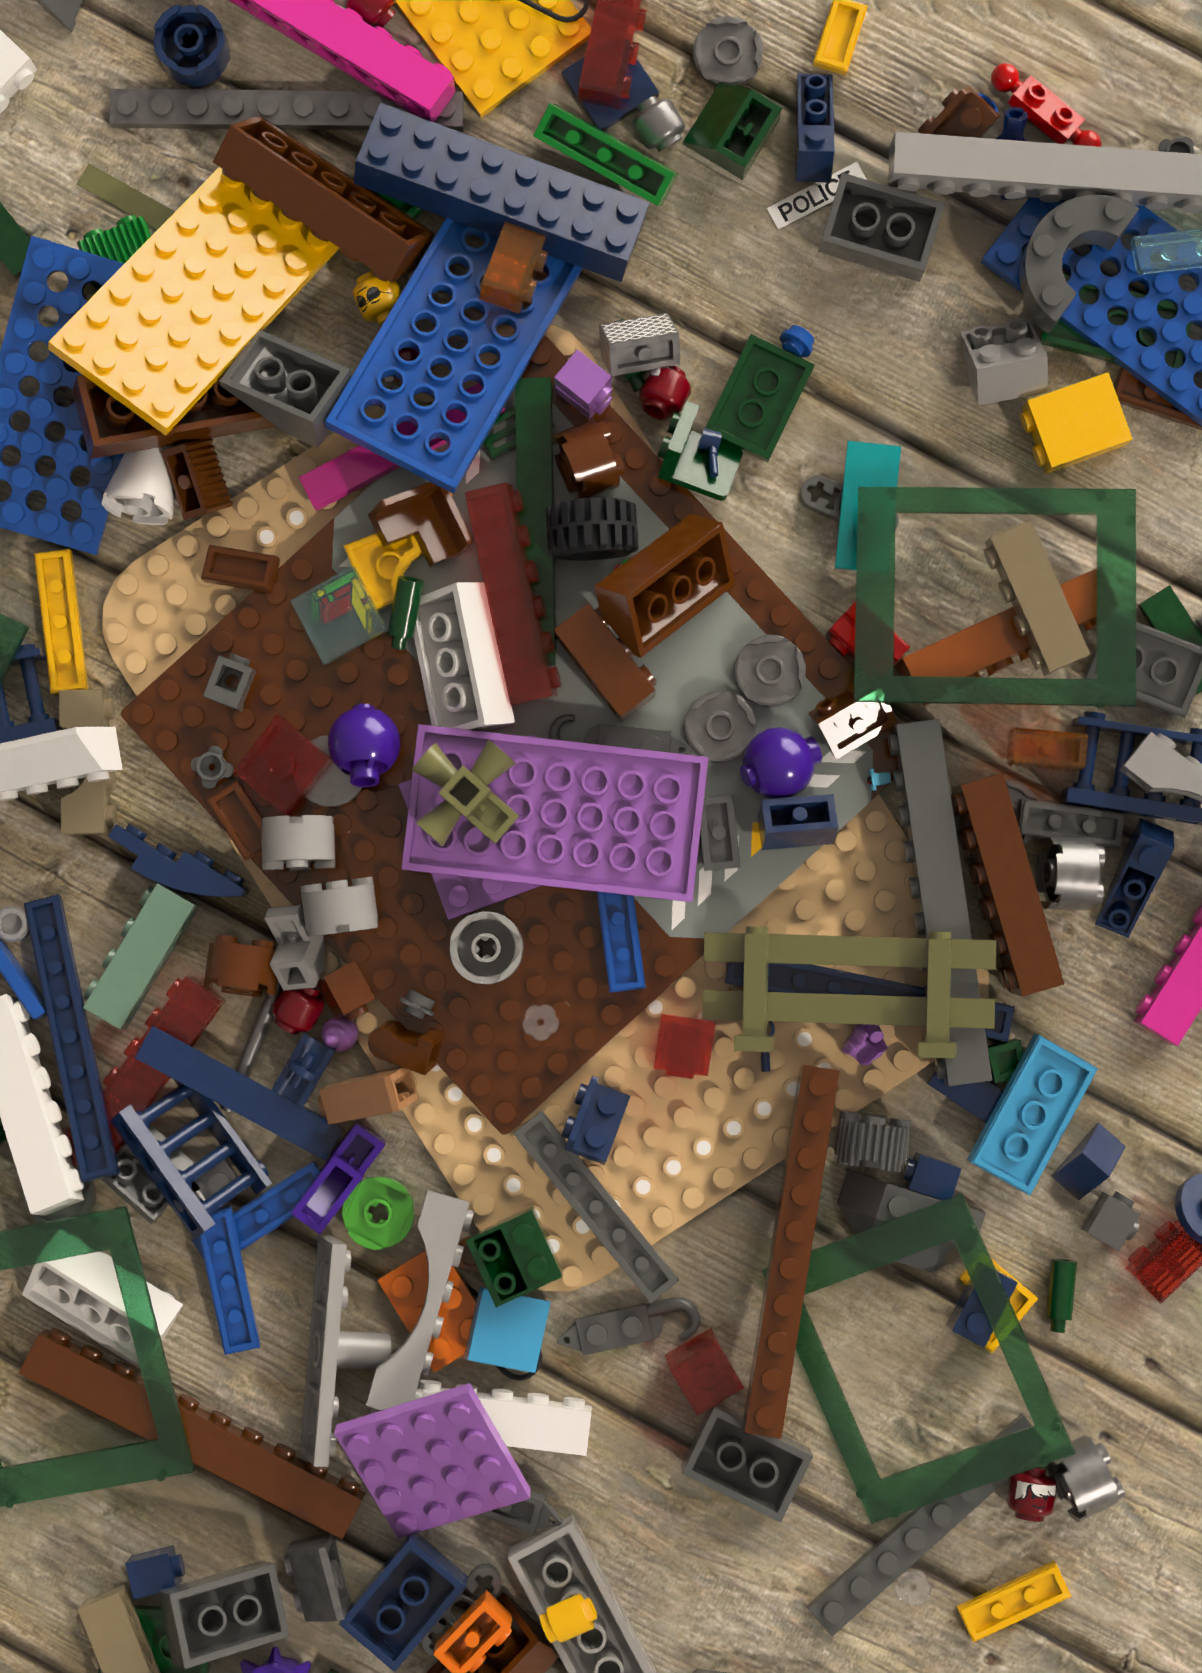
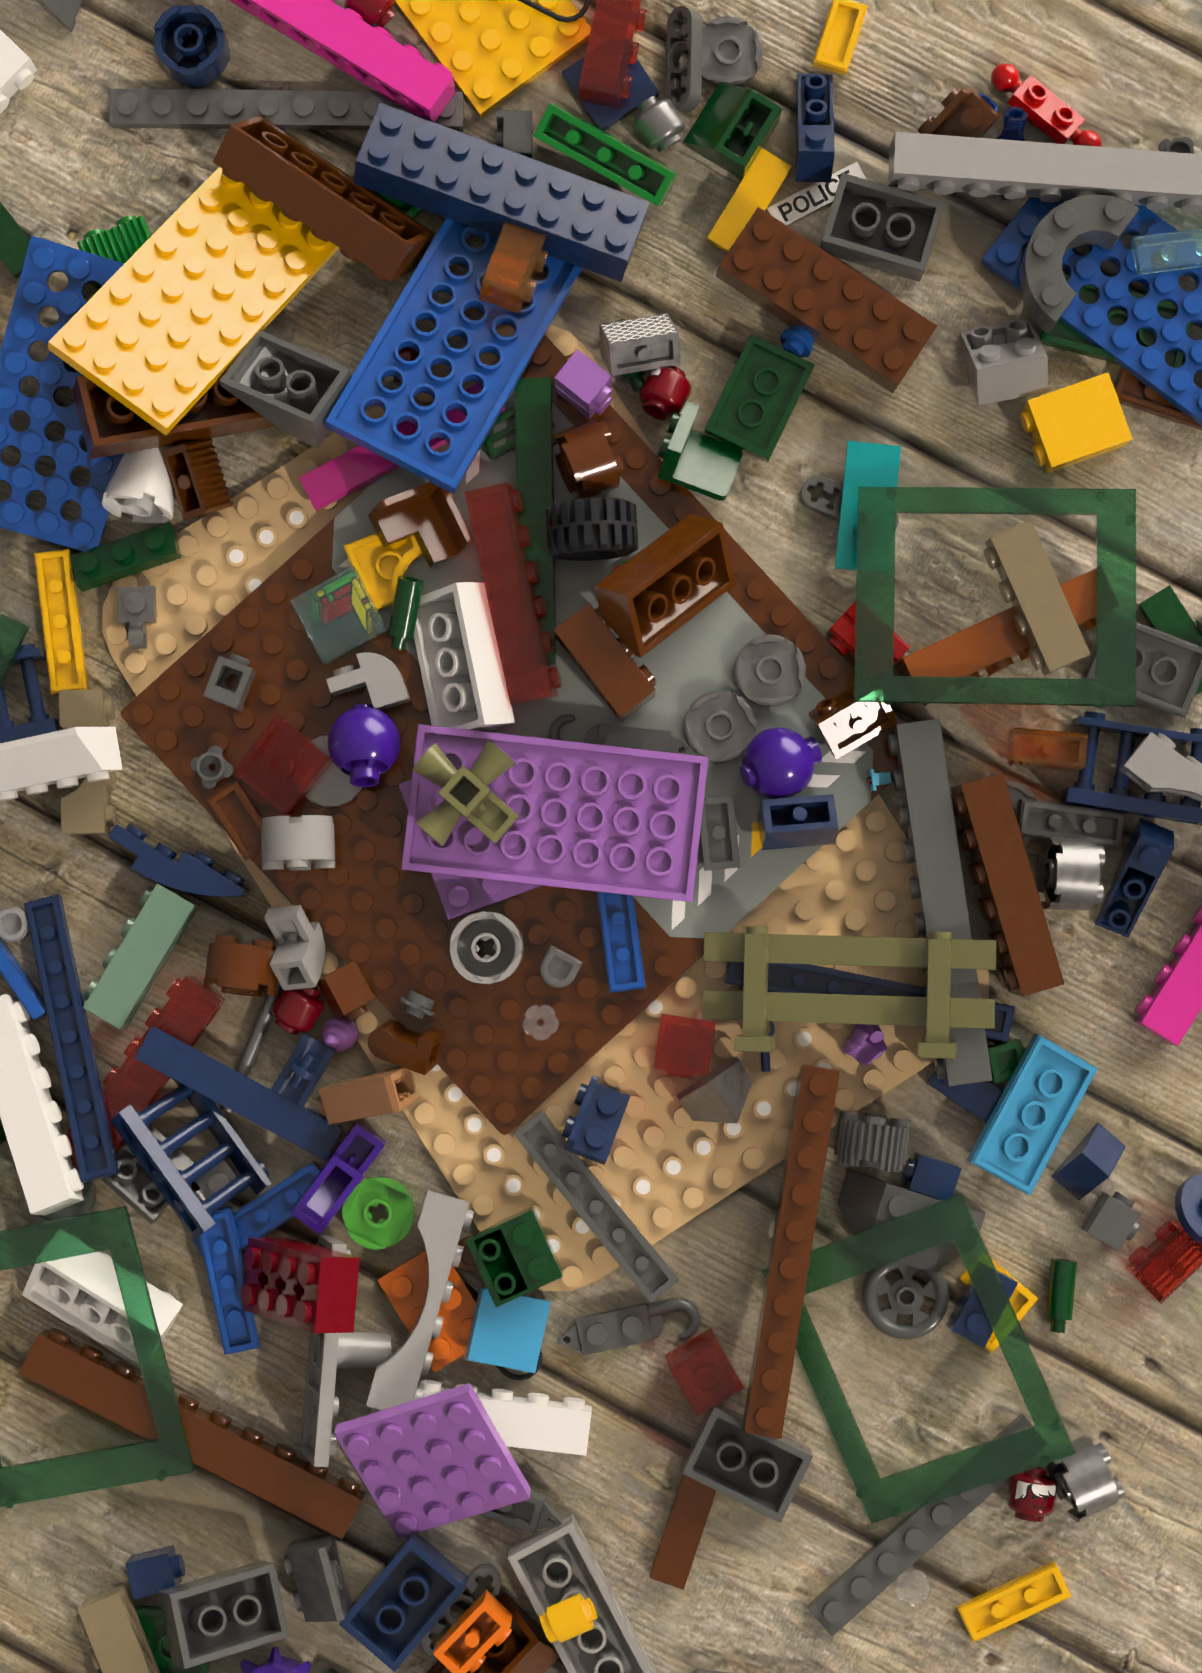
(124, 196): olive sticker -> none
(125, 556): none -> dark green plate
(137, 609): none -> flat silver plate
(240, 569): reddish brown tile -> none
(300, 1284): none -> dark red brick
(339, 906): light grey brick -> none
(375, 297): yellow head -> none
(380, 676): none -> light grey brick
(515, 131): none -> dark grey brick
(559, 968): none -> flat silver tile
(682, 1532): none -> reddish brown tile
(684, 25): none -> dark grey beam
(710, 442): dark blue hand -> none
(718, 1095): none -> flat silver slope
(754, 191): none -> yellow tile
(825, 298): none -> reddish brown brick
(886, 1319): none -> dark grey plate

